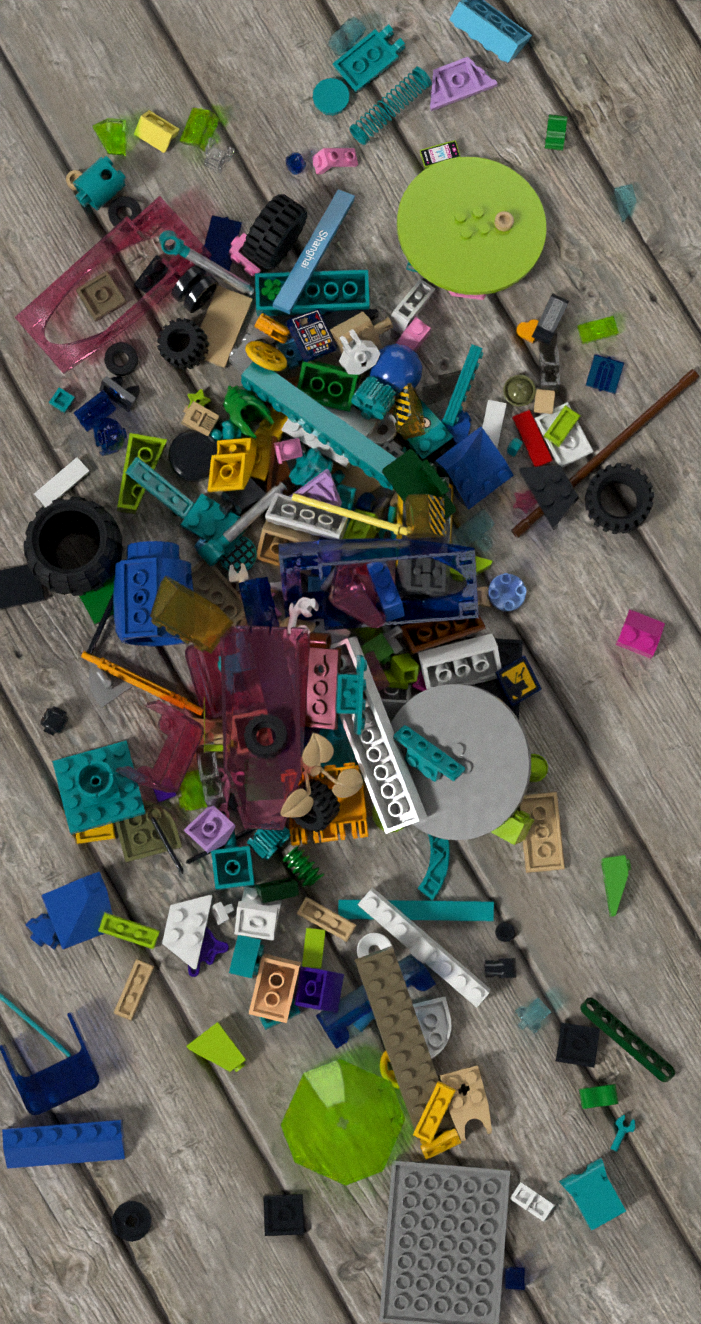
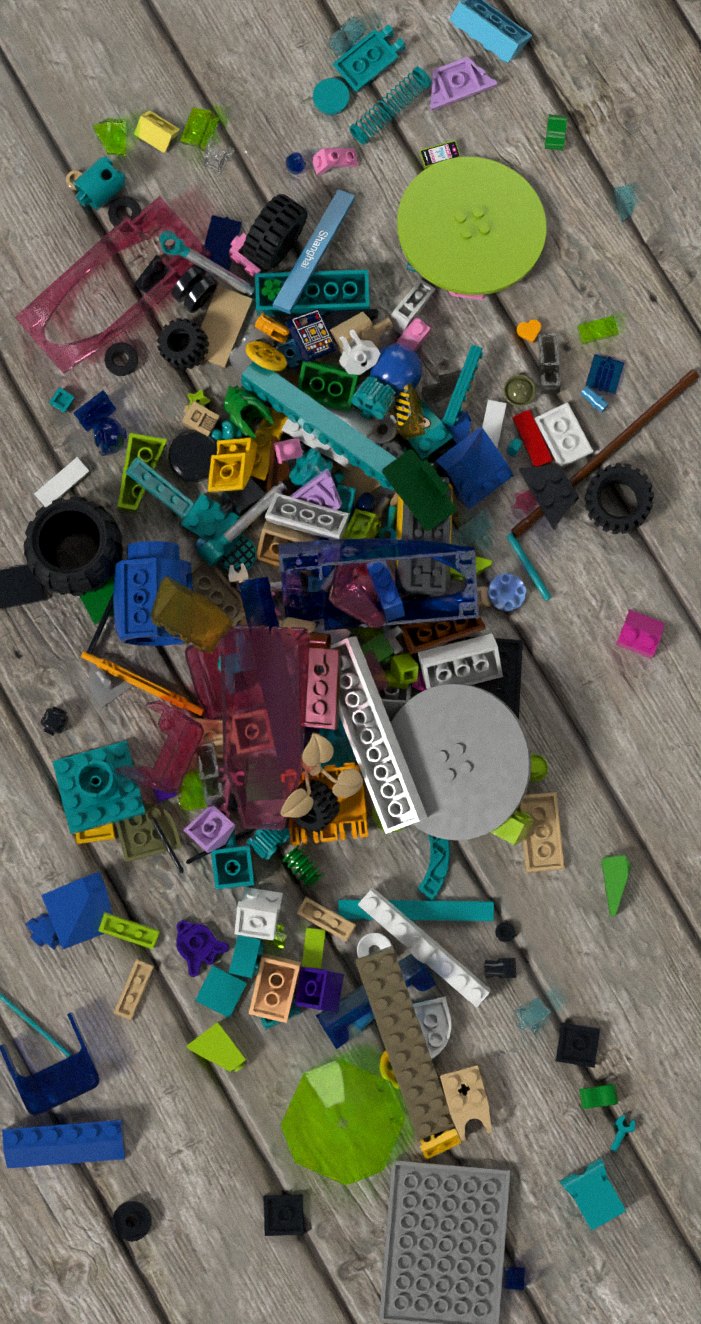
(101, 296): dark tan tile -> none
(123, 397): black tile -> none
(187, 928): white wing -> none
(210, 747): lime piece -> none
(221, 912): white tile -> none
(221, 991): none -> teal tile
(257, 724): black tyre -> none
(277, 890): dark green slope -> none
(280, 937): none -> clear neon green tile
(303, 606): white helmet -> none
(350, 694): teal bracket -> none
(396, 528): light yellow bar -> none
(425, 516): clear yellow slope -> none
(427, 757): teal bracket -> none
(434, 1112): yellow tile -> none
(504, 221): tan tile -> none
(517, 681): piece -> none
(528, 566): none -> teal bar
(532, 1202): white slope -> none
(544, 401): tan slope -> none
(550, 318): black beam -> none
(562, 426): lime tile -> none
(596, 400): none -> dark azure pin
(626, 1041): dark green beam -> none

